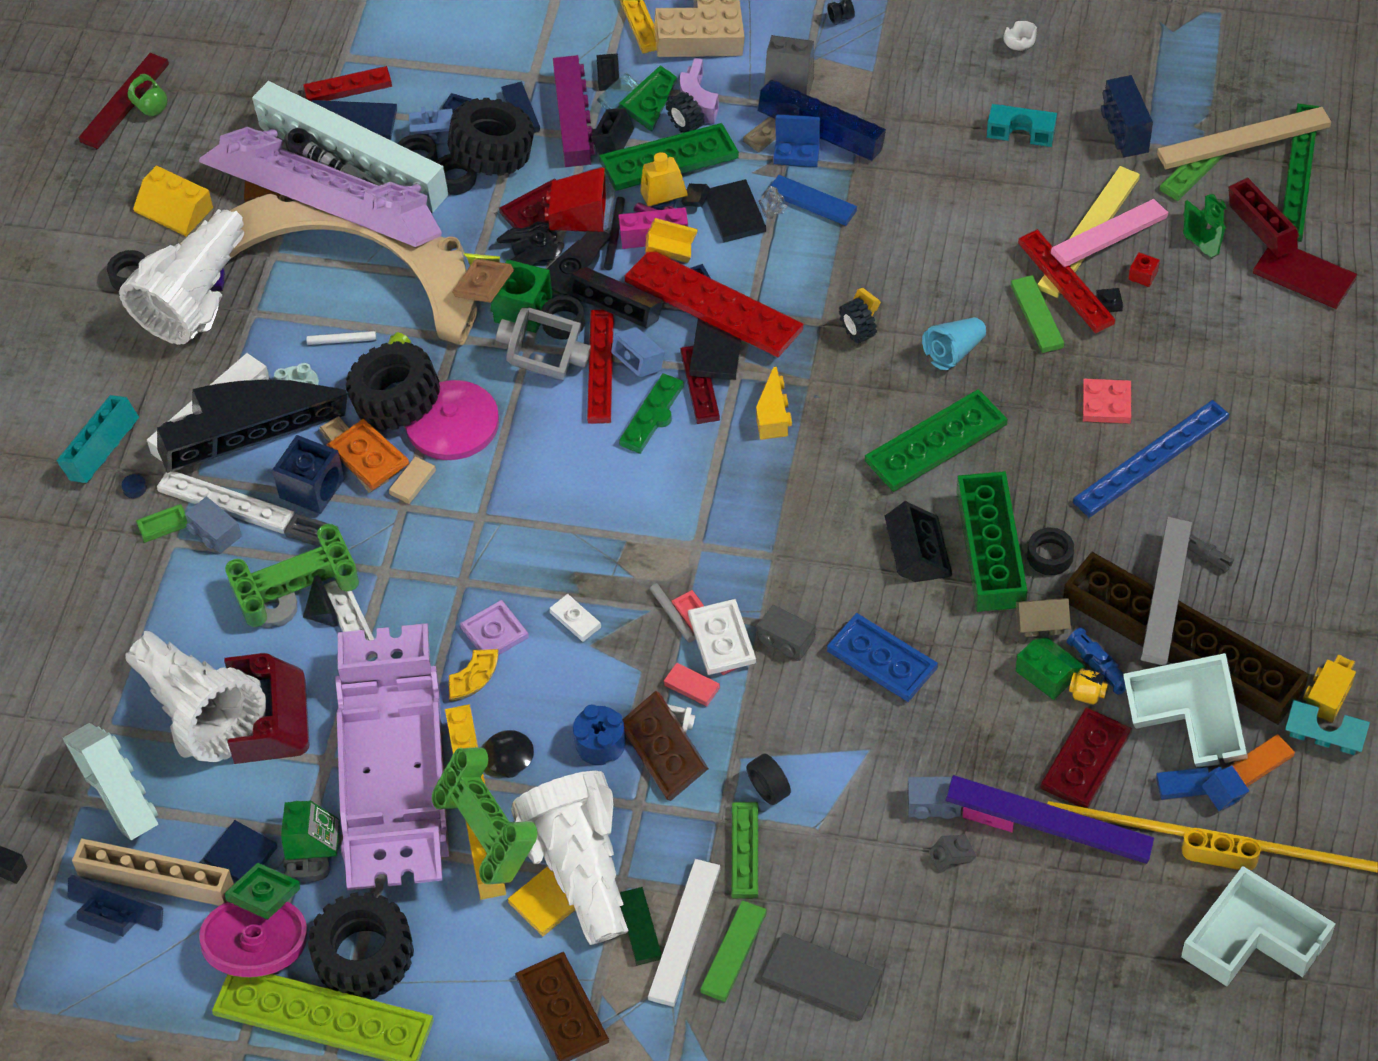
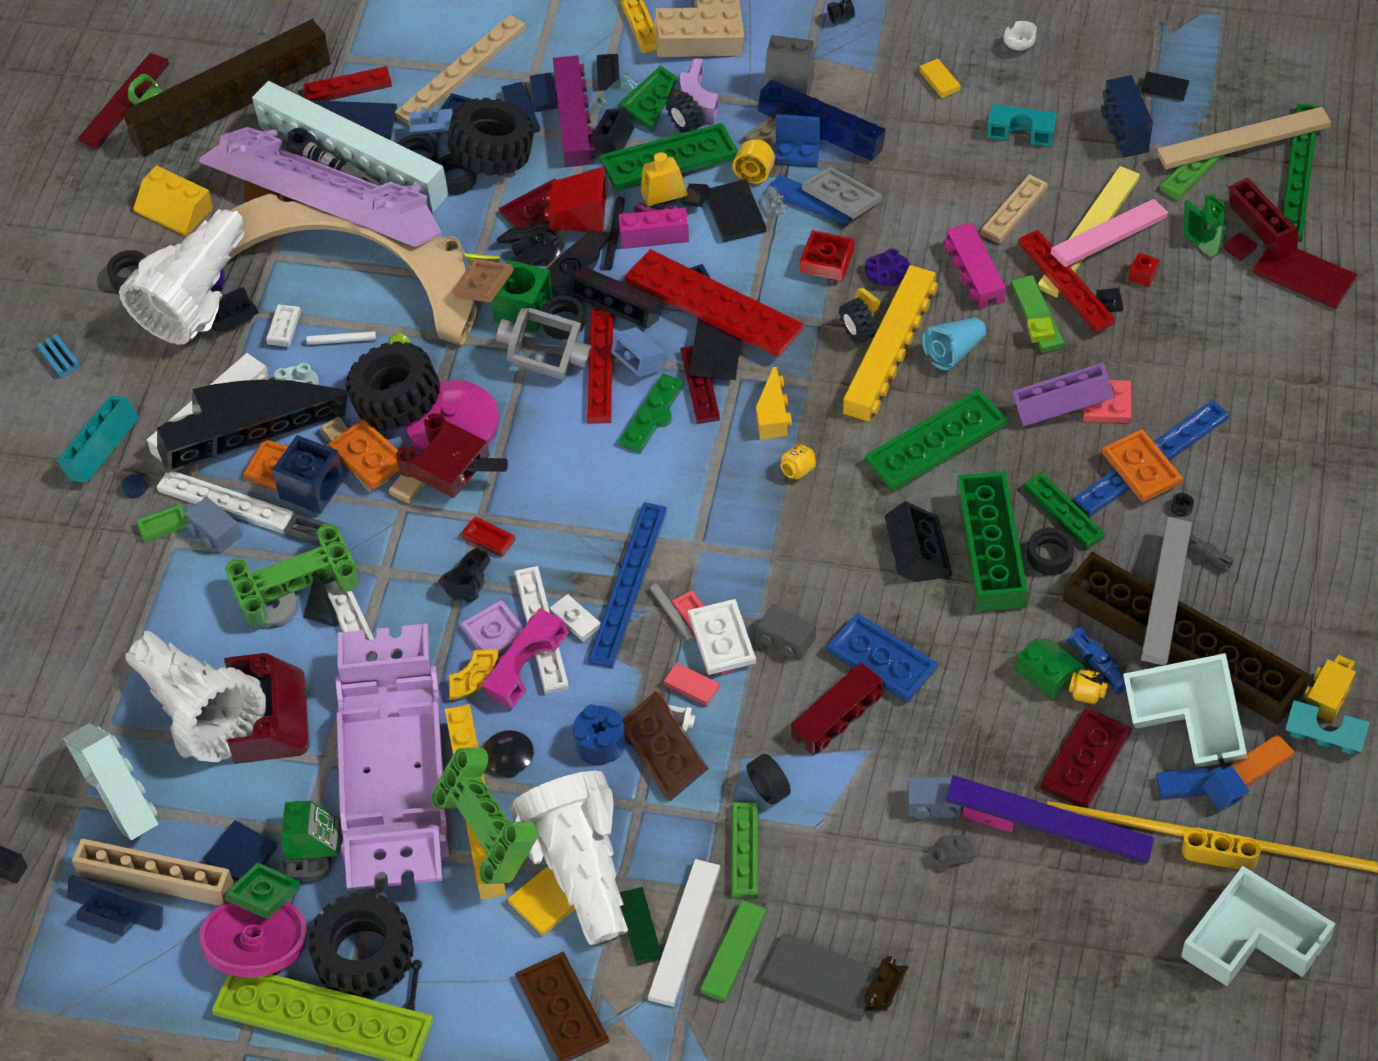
(51, 344): none -> dark azure tile
(226, 87): none -> dark brown brick
(232, 309): none -> black bracket
(262, 463): none -> orange tile
(283, 325): none -> white plate
(416, 965): none -> black hinge
(449, 458): none -> dark red piece
(463, 68): none -> tan plate
(467, 578): none -> black piece
(488, 536): none -> red tile
(532, 598): none -> white tile
(541, 634): none -> dark pink arch
(543, 92): none -> dark blue tile
(627, 585): none -> blue tile
(670, 240): yellow panel -> none
(754, 161): none -> yellow piece
(798, 461): none -> yellow head
(827, 255): none -> red brick
(837, 708): none -> dark red brick
(842, 192): none -> light grey tile
(881, 994): none -> dark brown hinge
(886, 268): none -> dark purple dish
(890, 343): none -> yellow brick
(939, 78): none -> yellow tile
(974, 265): none -> dark pink brick
(1014, 209): none -> tan tile
(1040, 329): none -> lime plate
(1043, 616): dark tan brick -> none
(1063, 394): none -> medium lavender brick
(1064, 511): none -> green tile
(1142, 465): none -> orange tile
(1165, 86): none -> black tile
(1186, 509): none -> black bush
(1240, 246): none -> dark red tile

